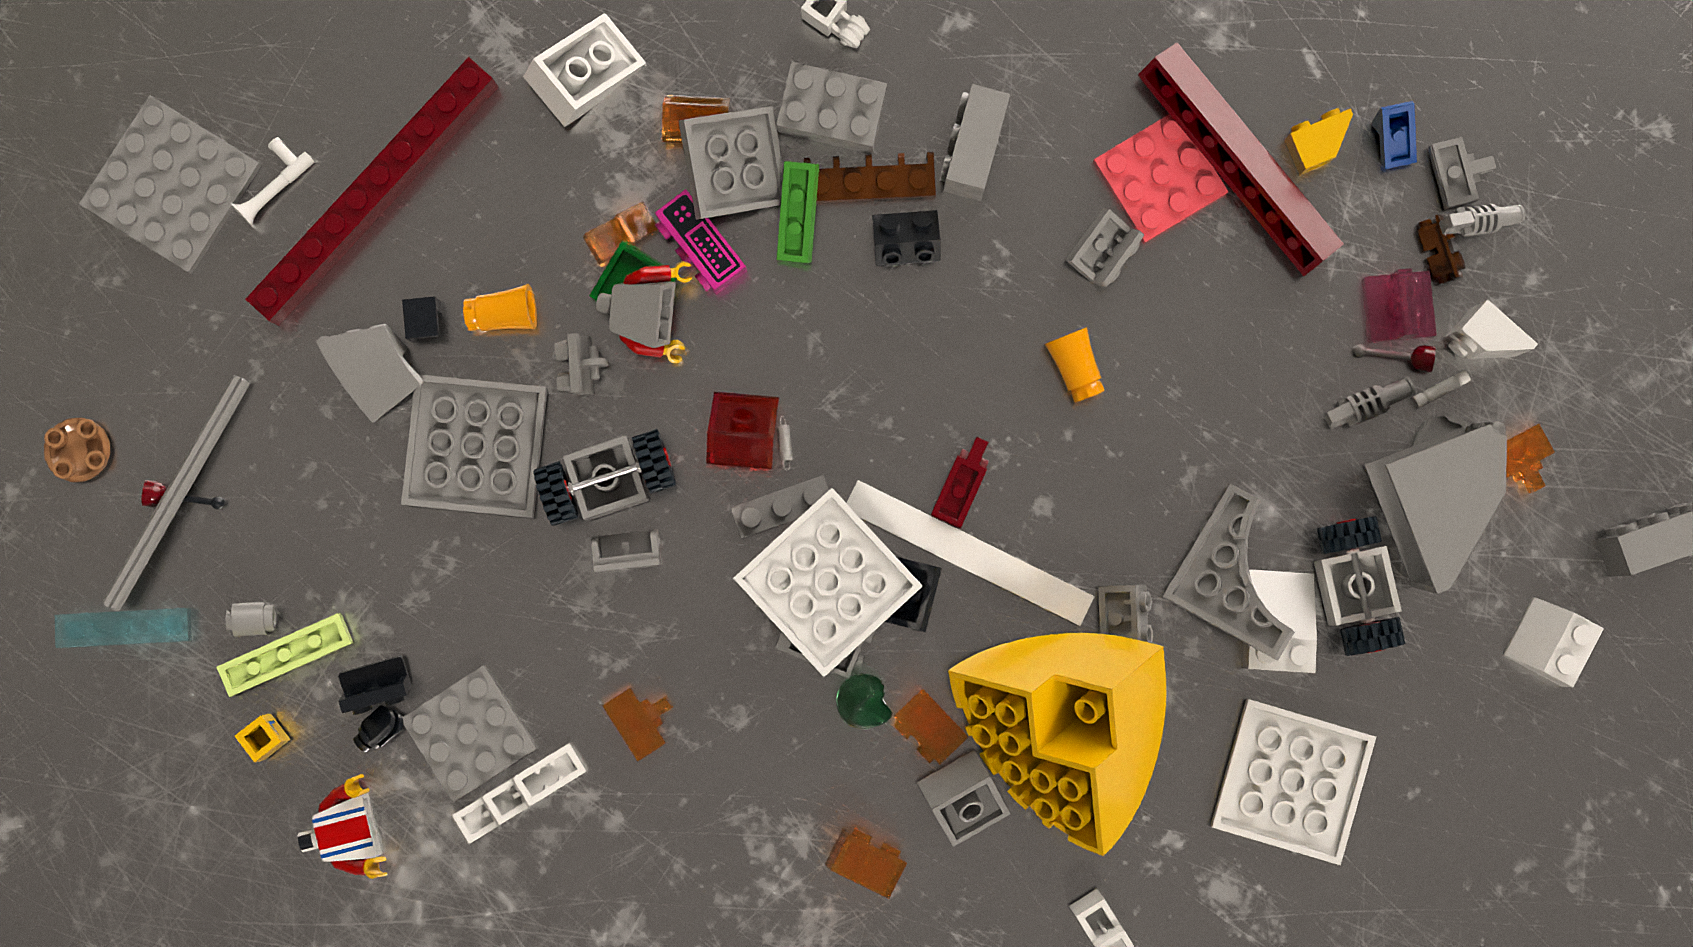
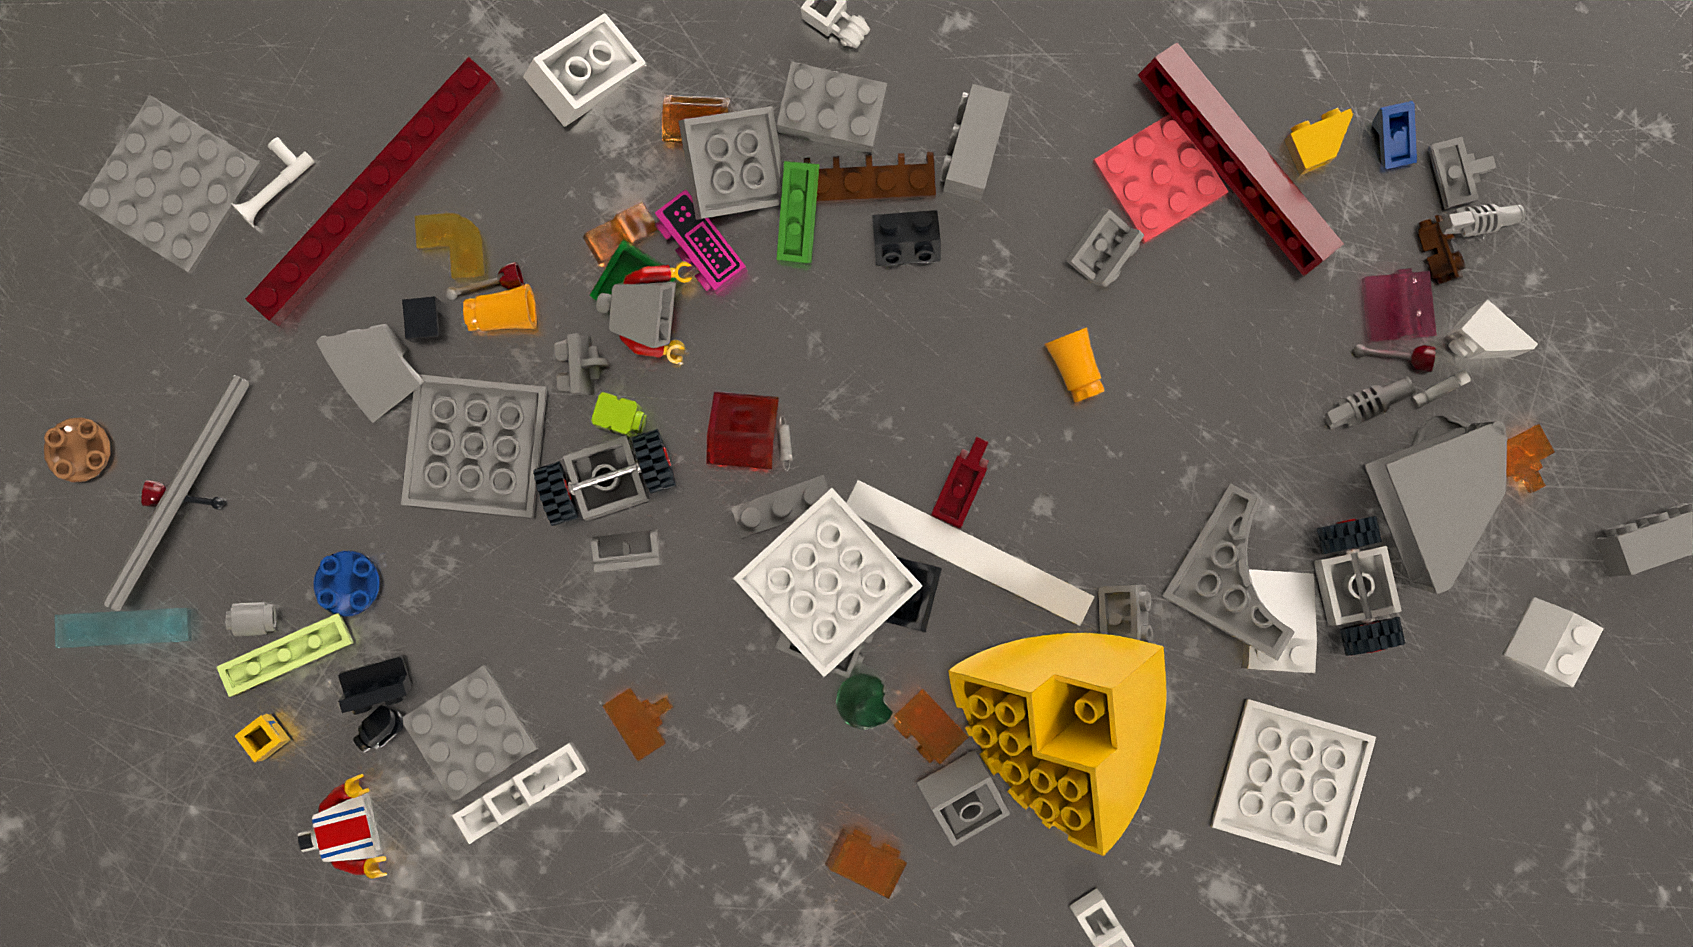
(346, 583): none -> blue dish
(459, 235): none -> clear yellow plate
(508, 277): none -> hinge
(618, 415): none -> lime brick

